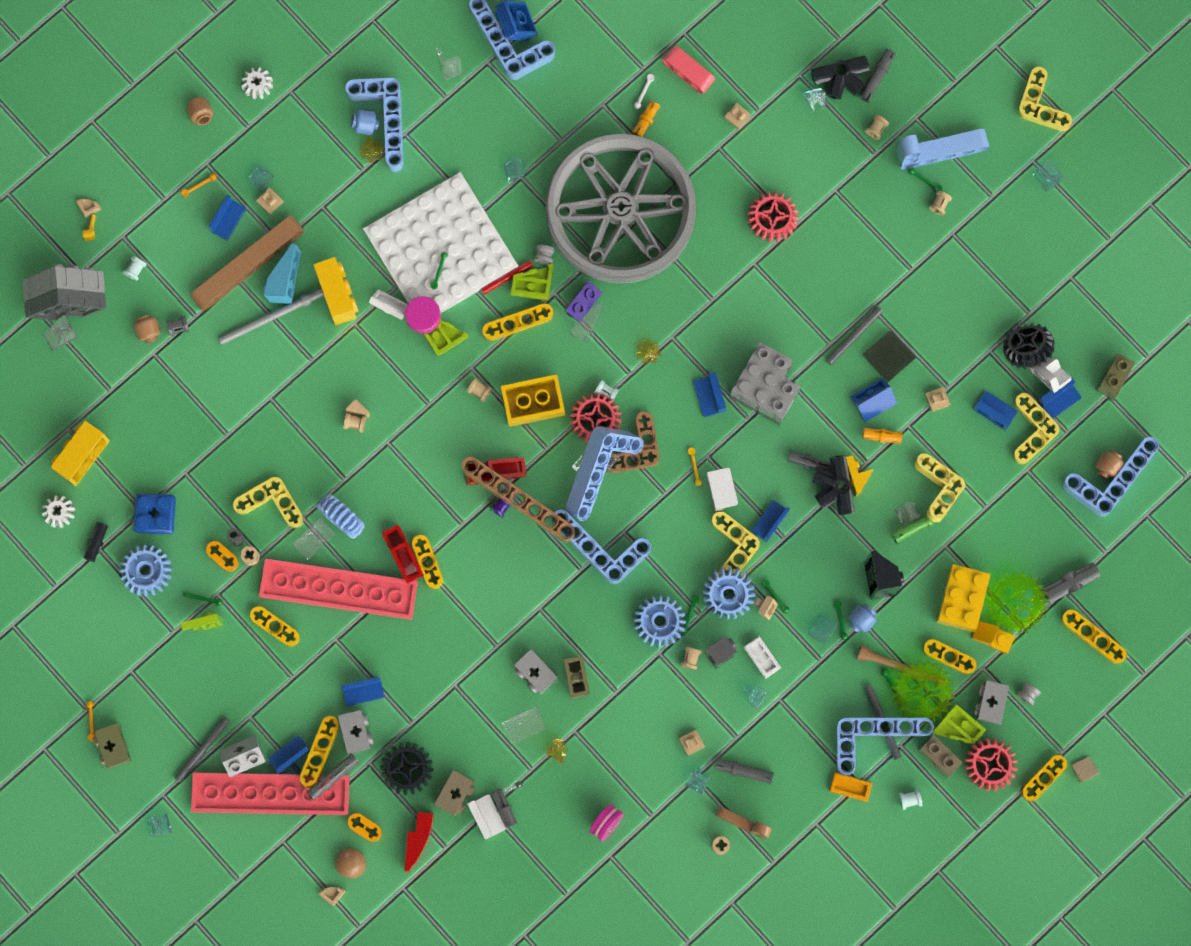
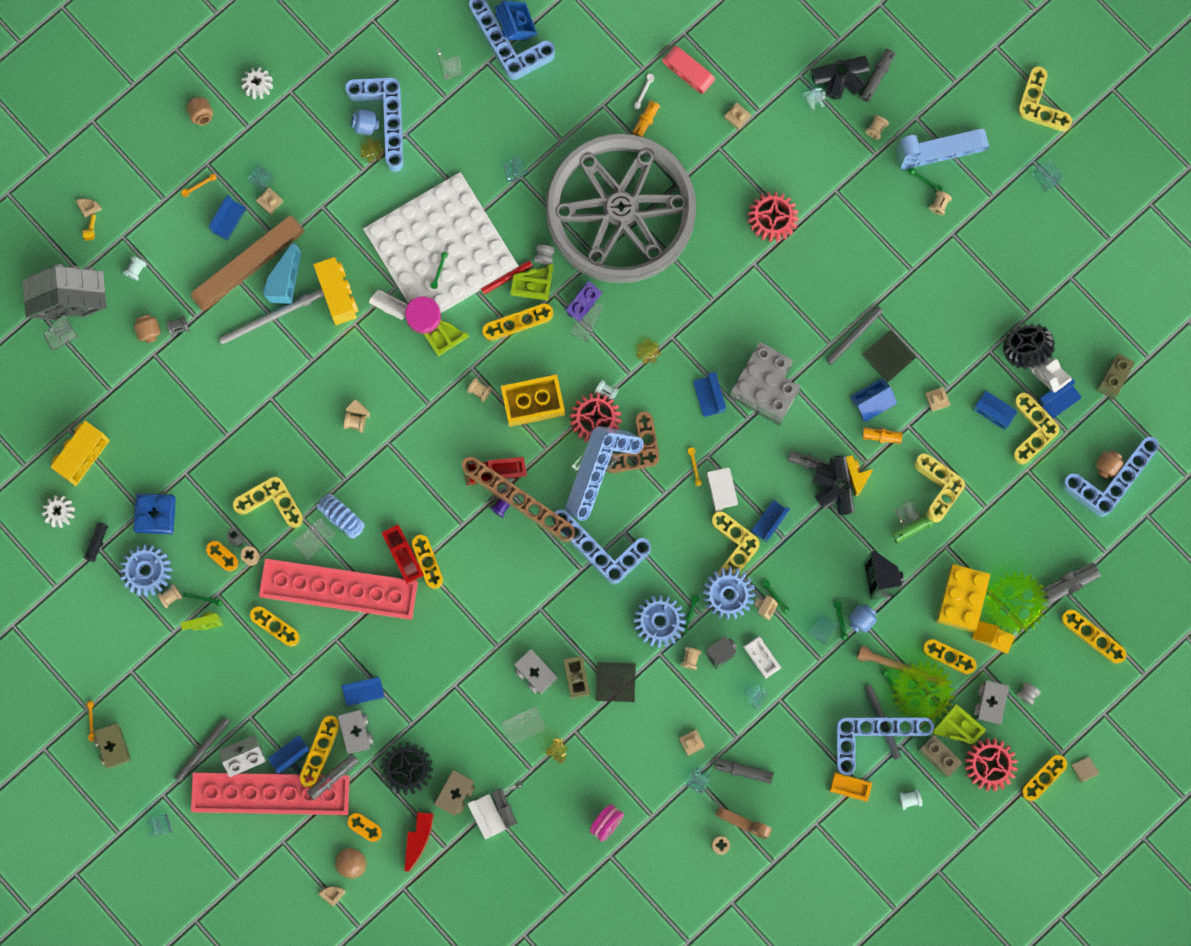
(169, 596): none -> tan bush
(615, 682): none -> clear smoke tile

